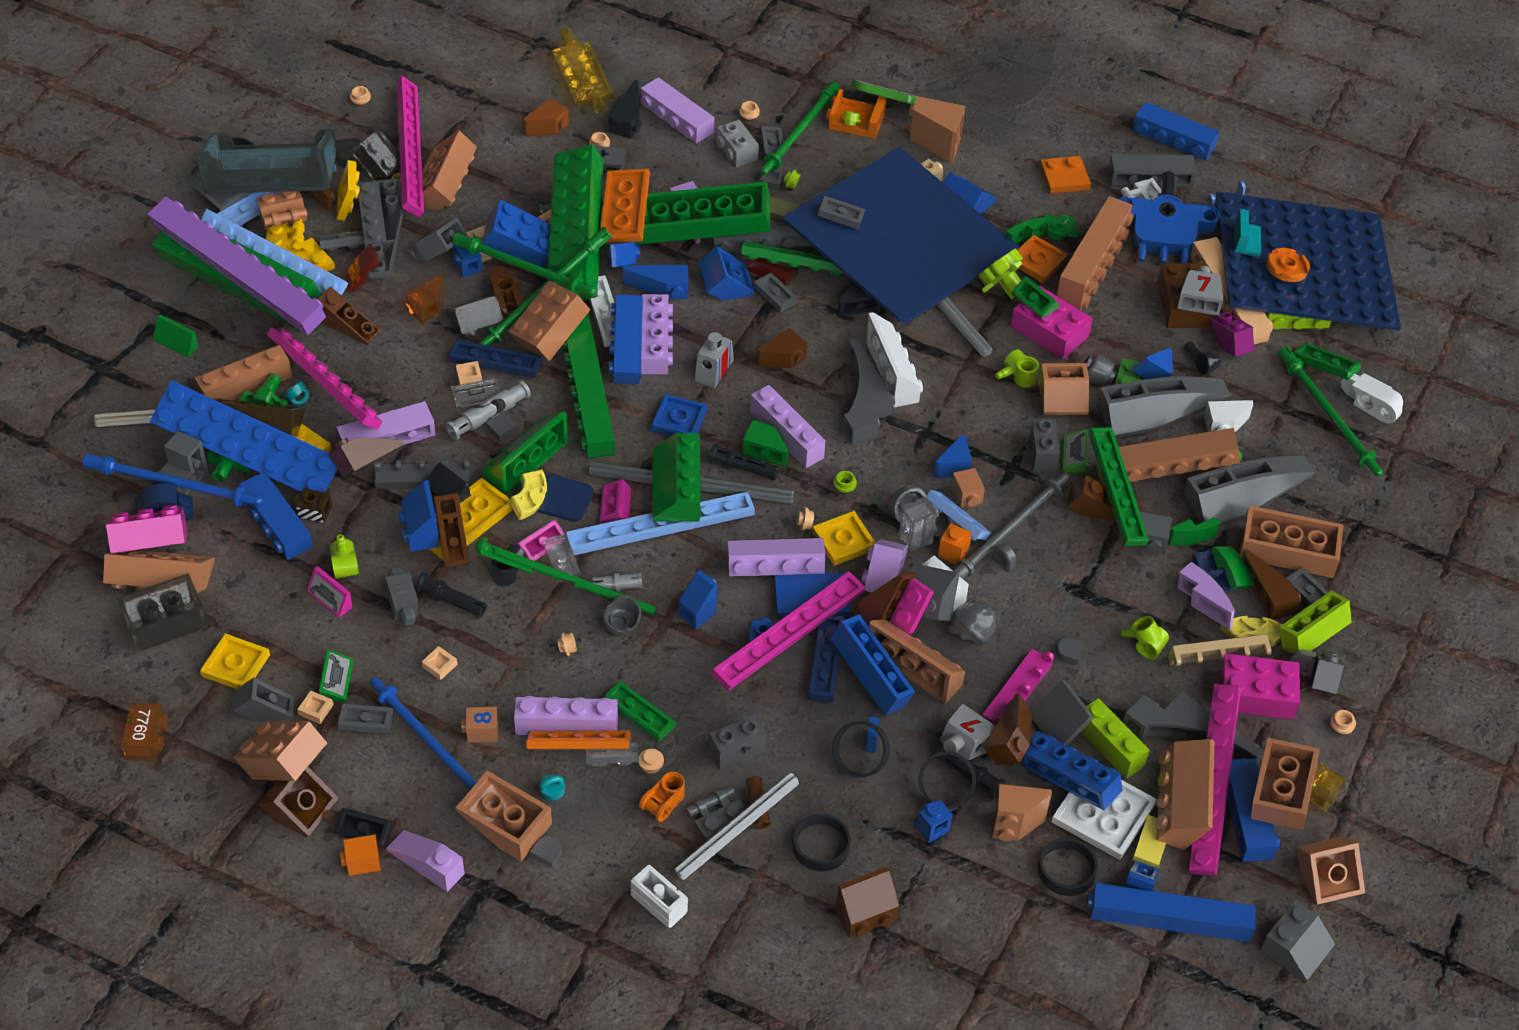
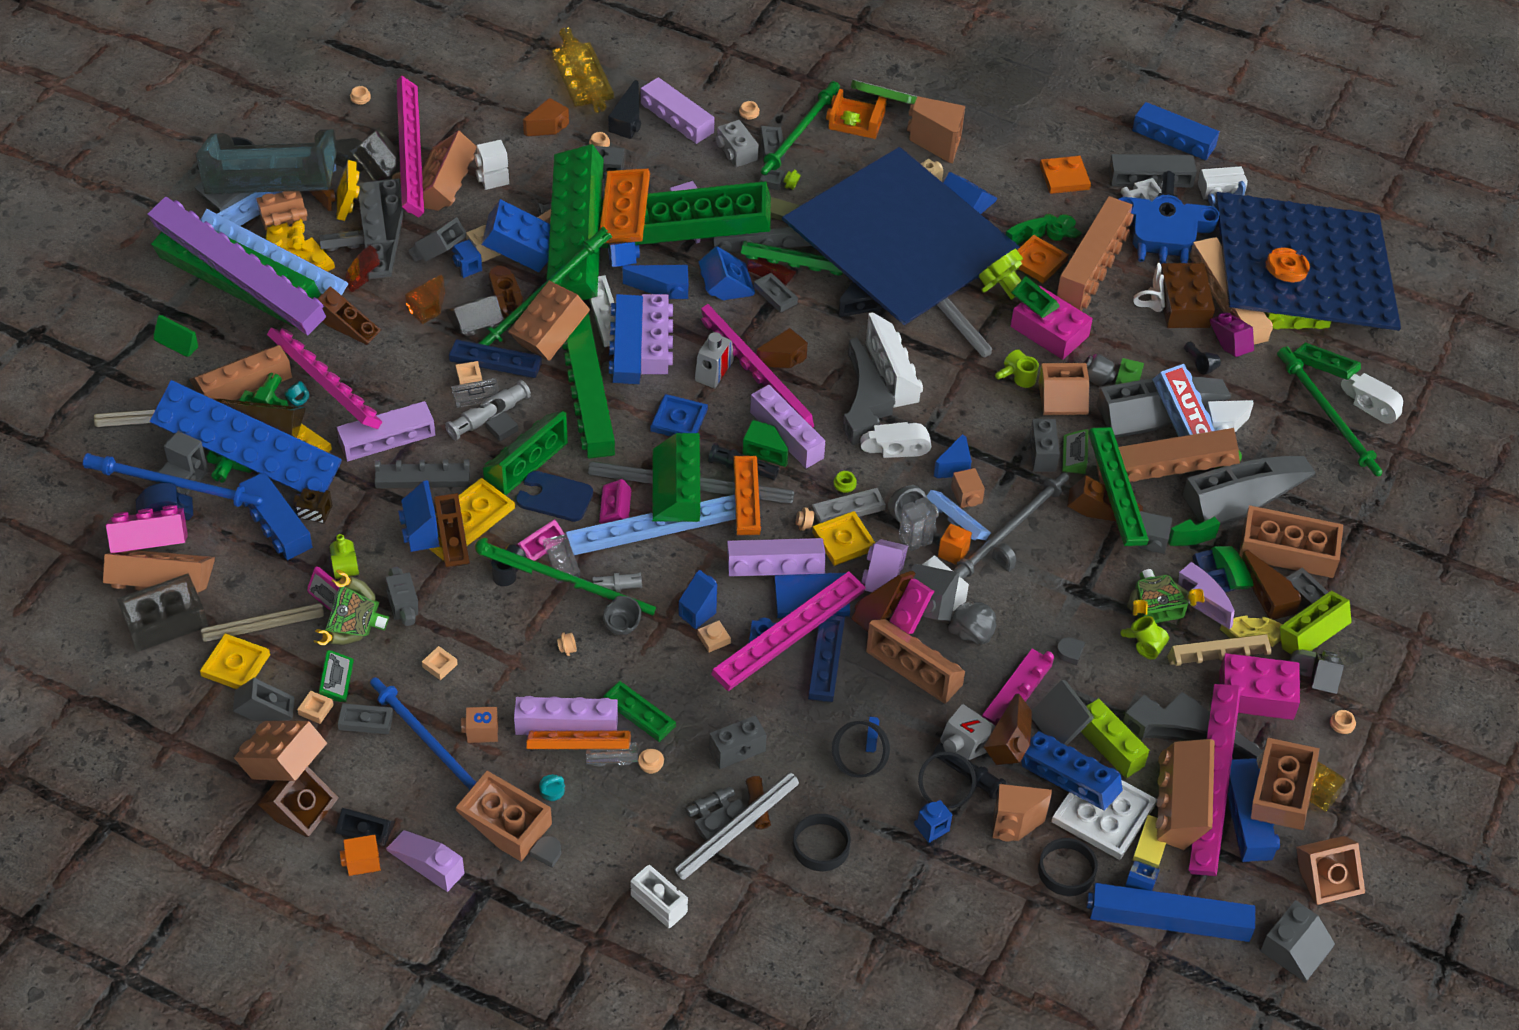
(144, 732): clear orange brick -> none
(262, 622): none -> dark tan axle
(352, 613): none -> torso
(360, 452): slope -> none
(440, 591): black pin -> none
(444, 482): black slope -> none
(474, 245): green bar -> none
(492, 164): none -> white piece
(531, 495): light yellow tile -> none
(661, 800): orange piece -> none
(714, 636): none -> light nougat plate
(746, 495): none -> orange tile
(751, 361): none -> dark pink plate
(841, 212): dark grey plate -> none
(862, 503): none -> light grey tile
(867, 903): slope -> none
(872, 665): blue brick -> none
(897, 440): none -> white piece
(1155, 365): blue slope -> none
(1157, 293): none -> white piece
(1161, 597): none -> torso
(1182, 401): none -> brick
(1202, 292): light grey torso -> none
(1220, 180): none -> white brick
(1247, 235): teal panel -> none

